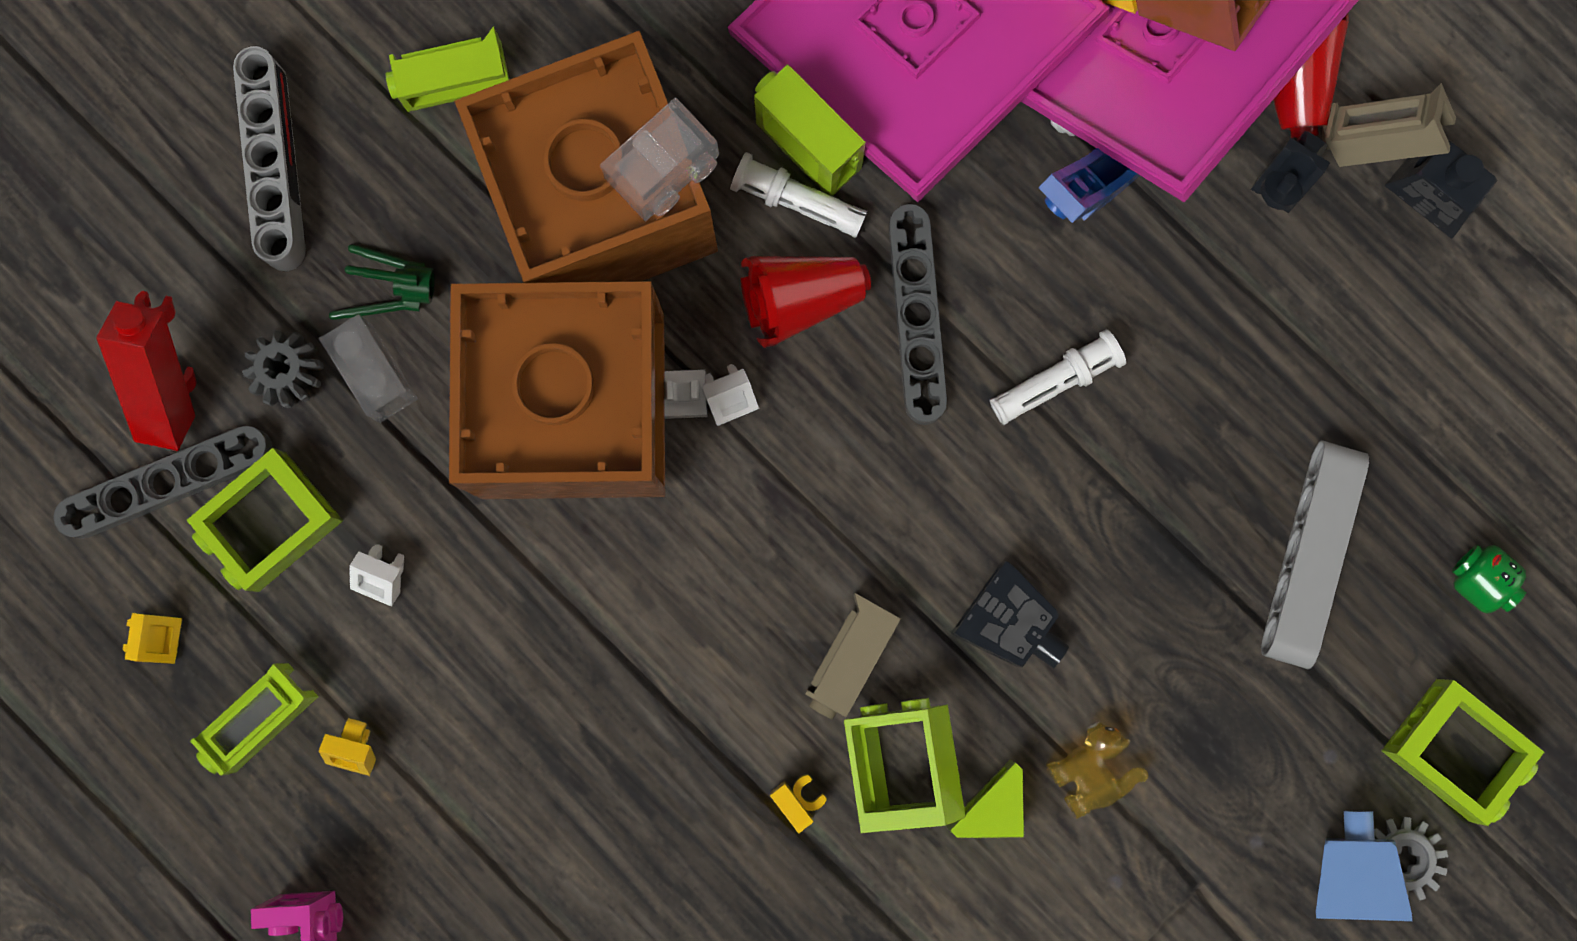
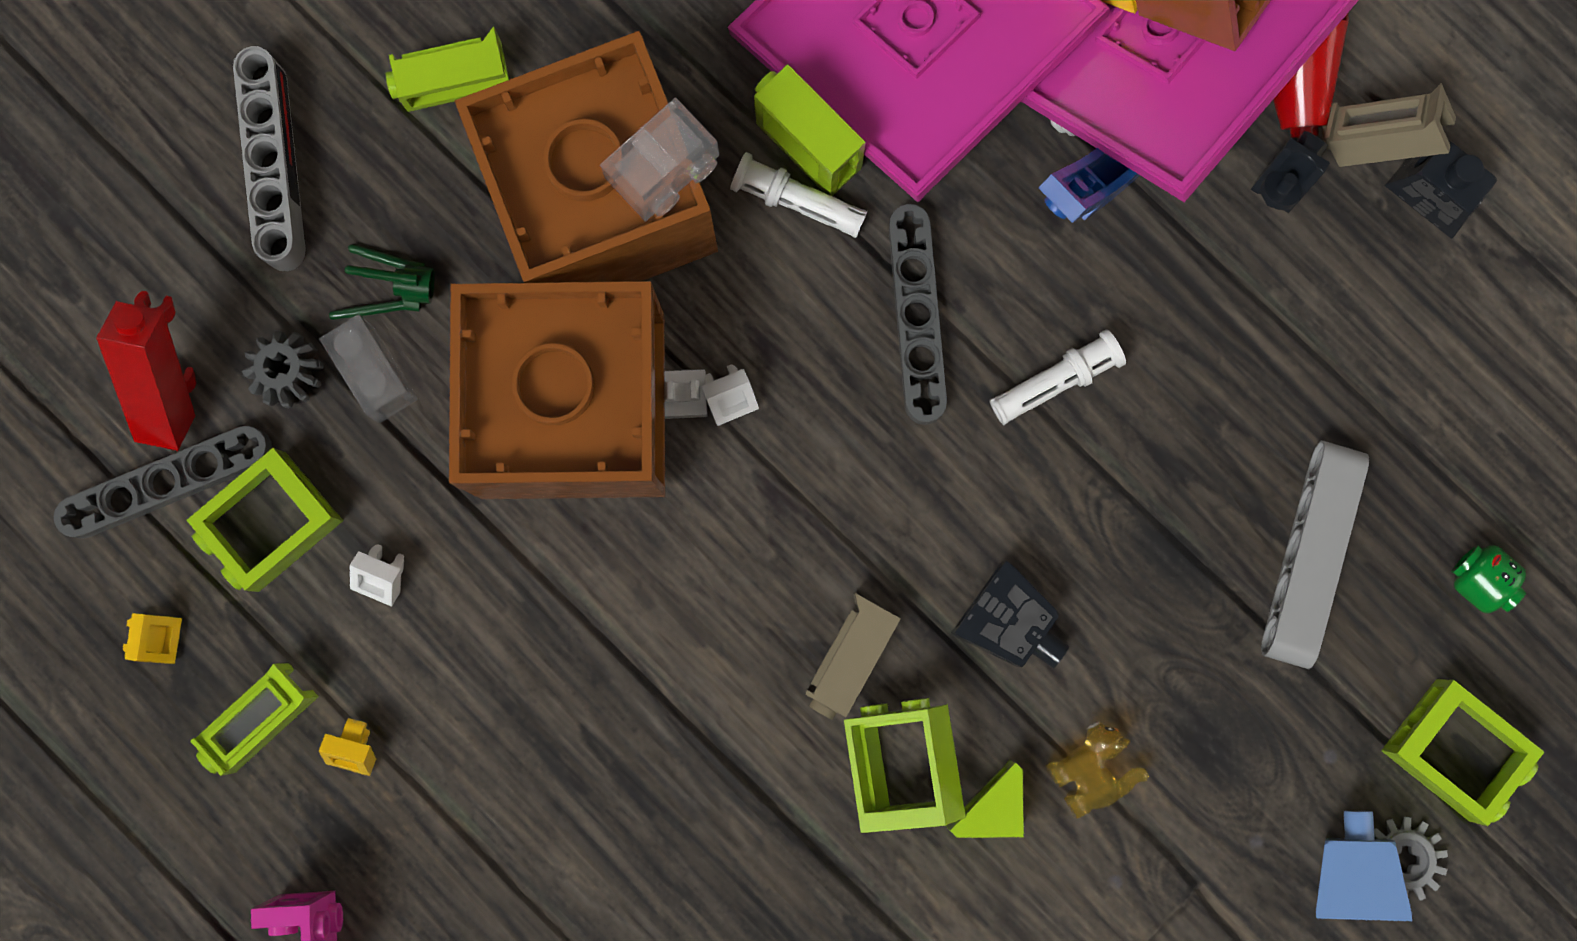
(794, 805): yellow tile -> none
(799, 292): red cone -> none

